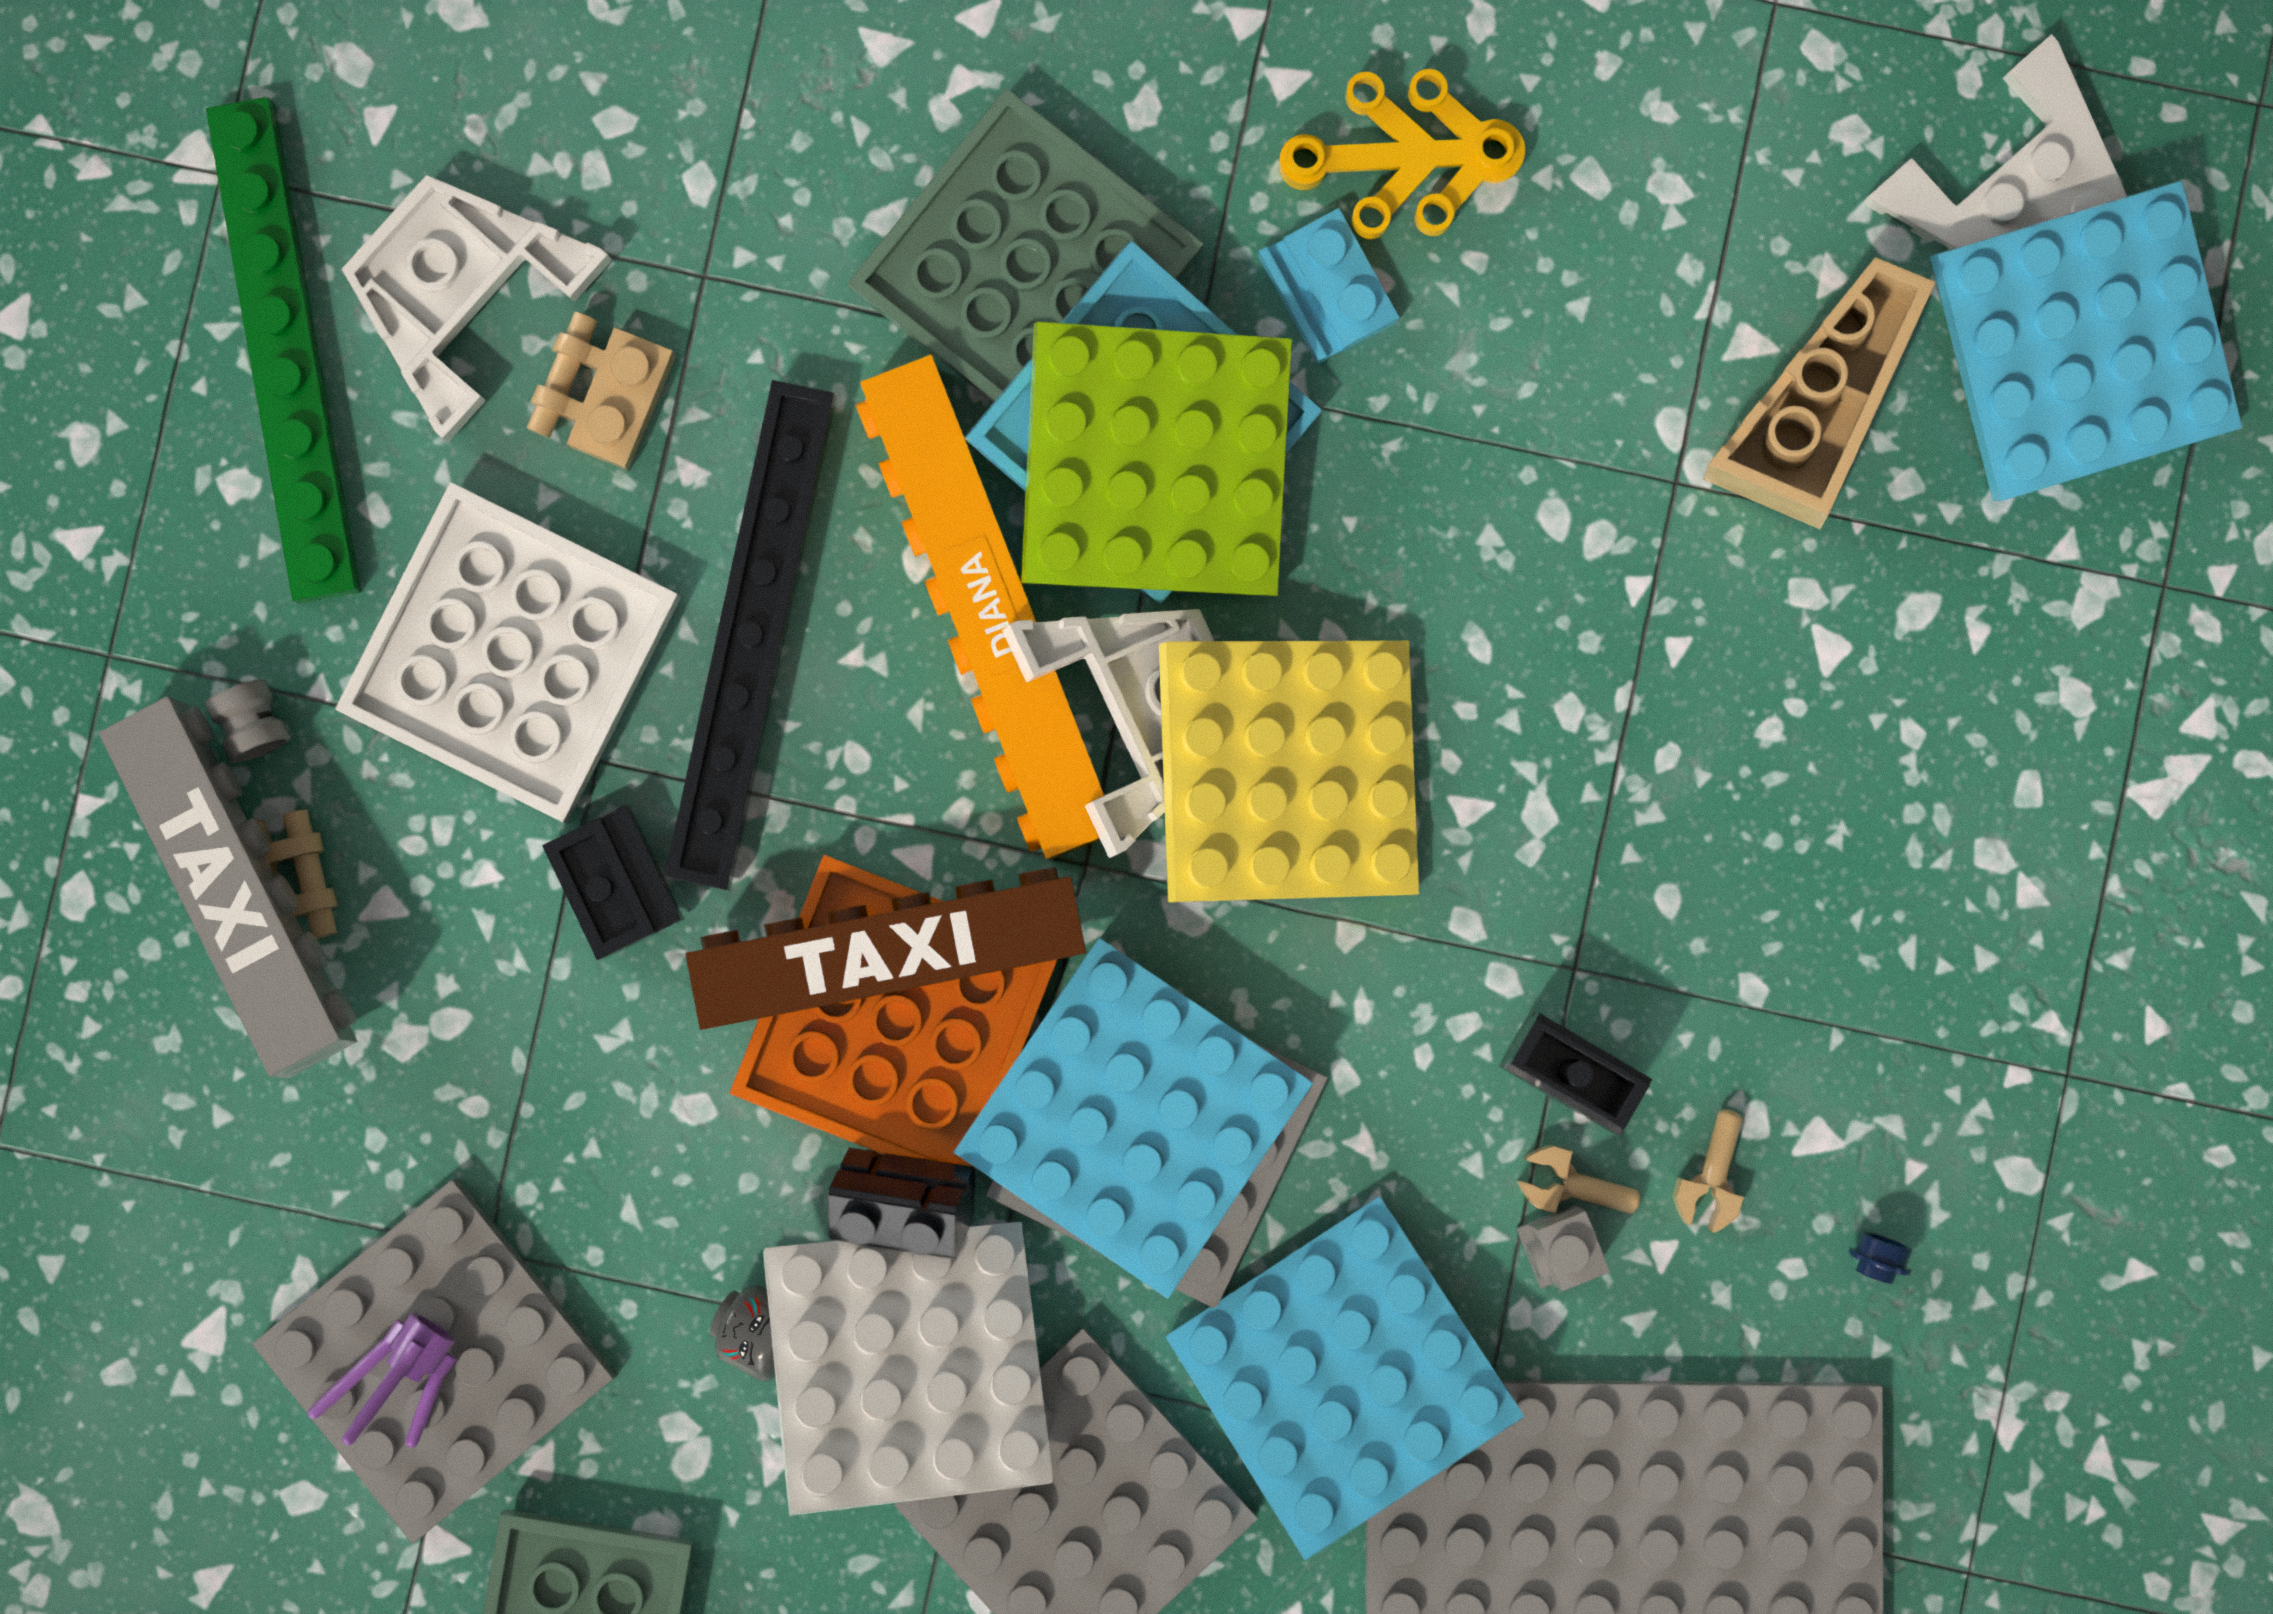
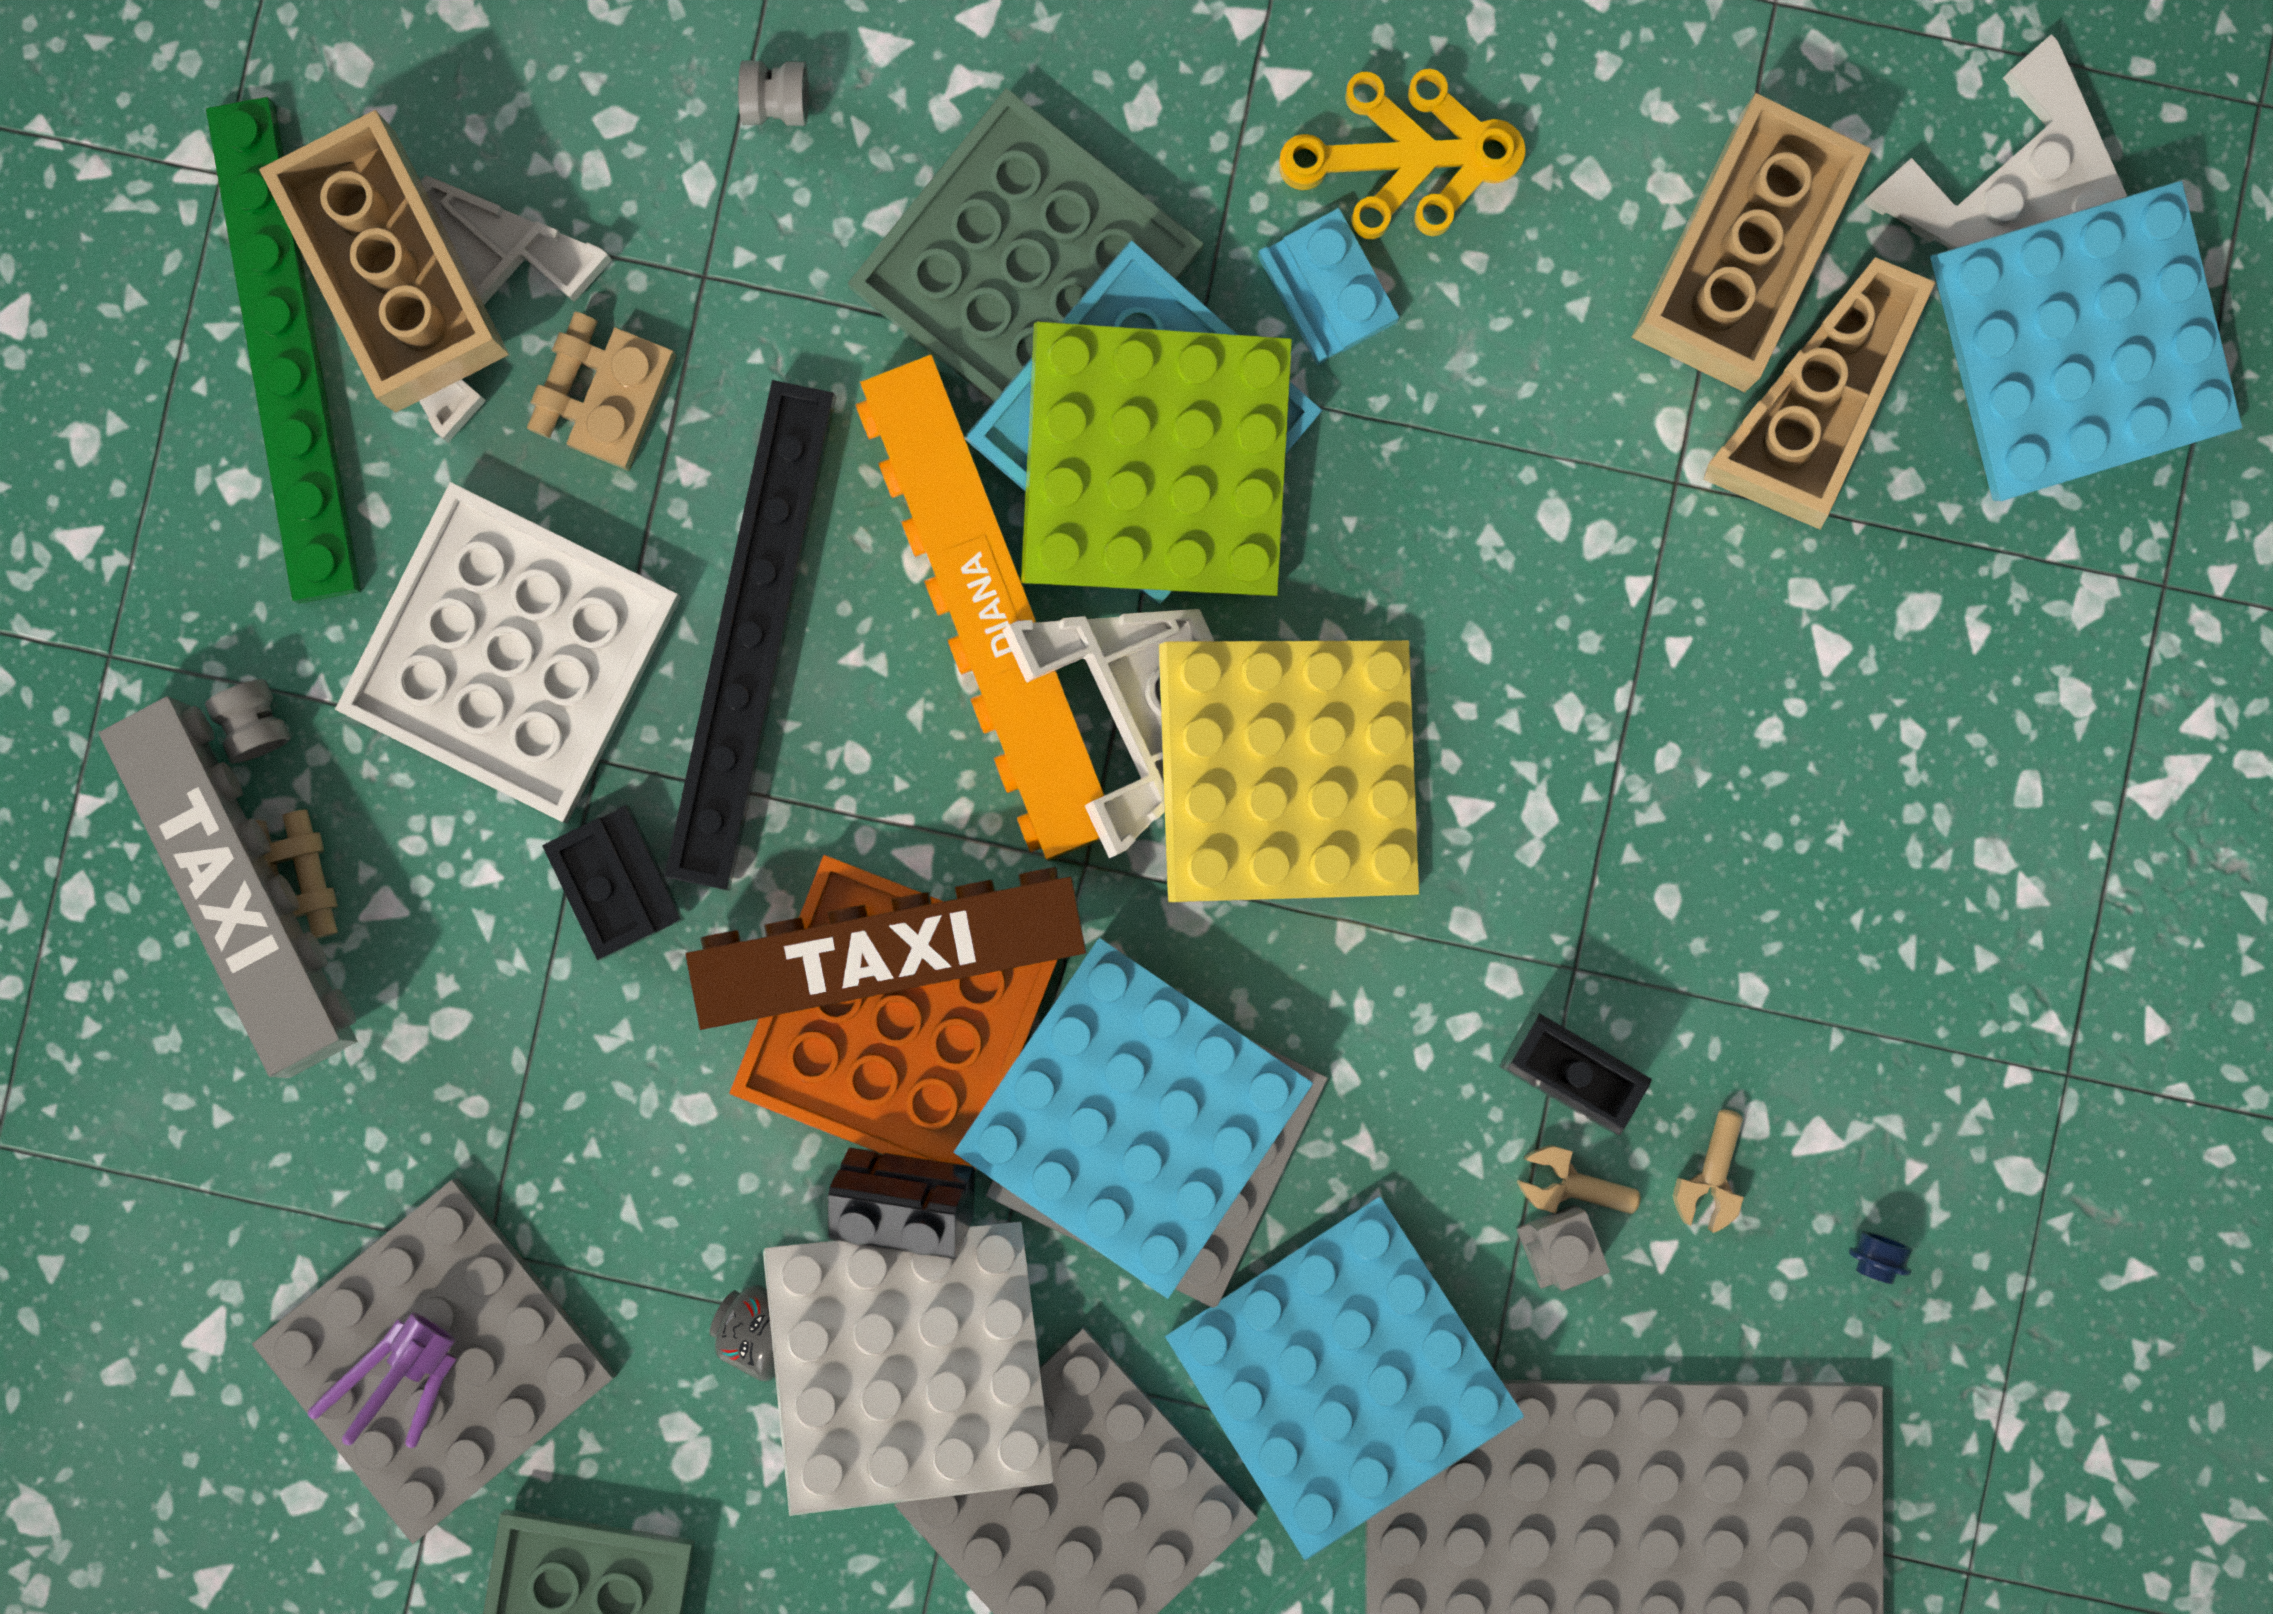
(384, 261): none -> tan brick
(773, 93): none -> light grey wheel
(1751, 243): none -> tan brick

